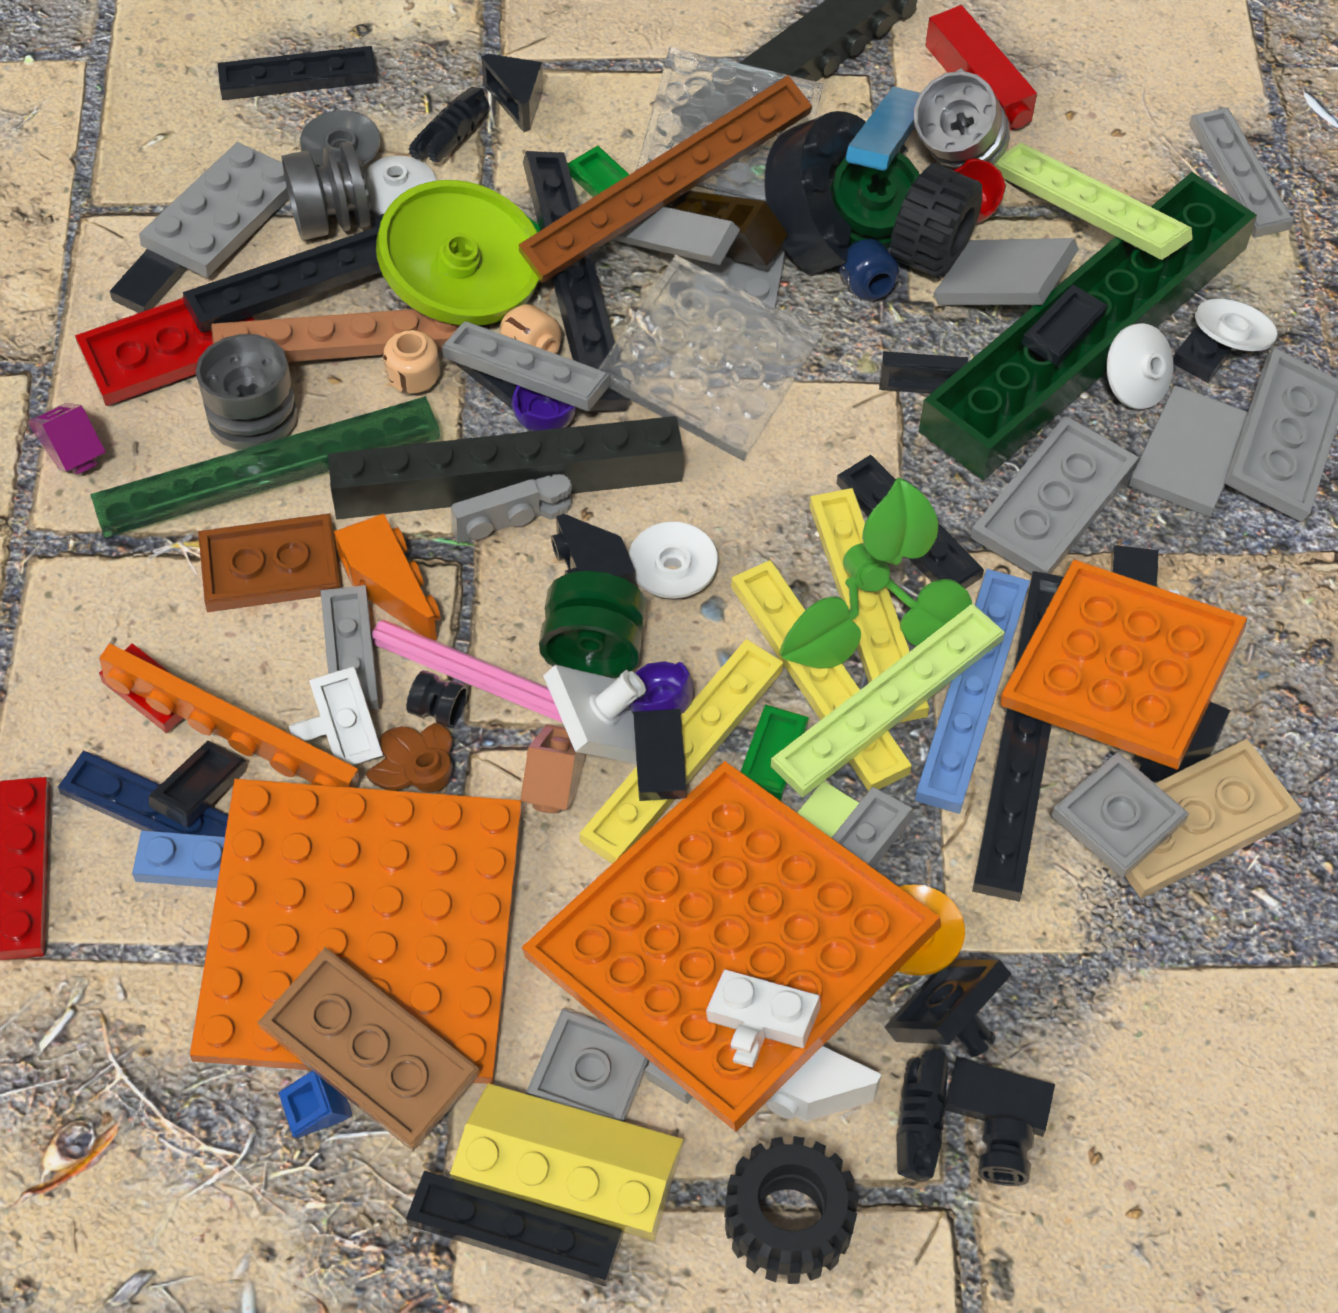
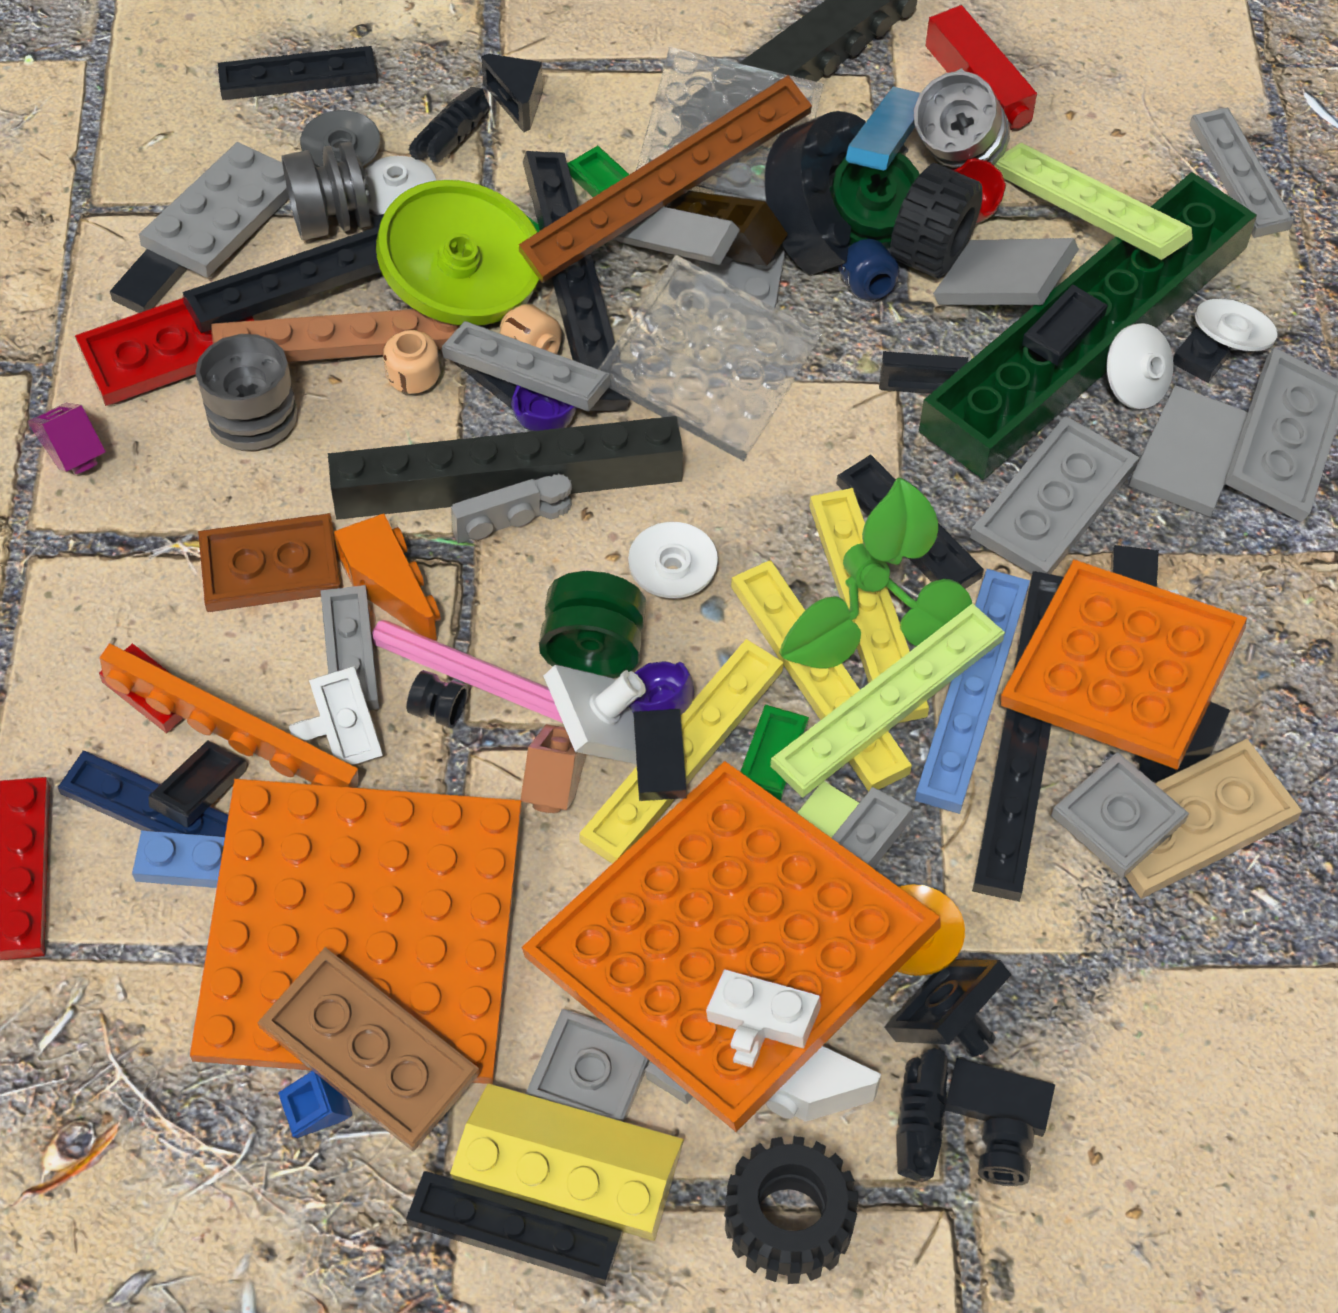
(259, 467): clear green plate -> none
(413, 759): dark orange plate -> none
(591, 548): black slope -> none

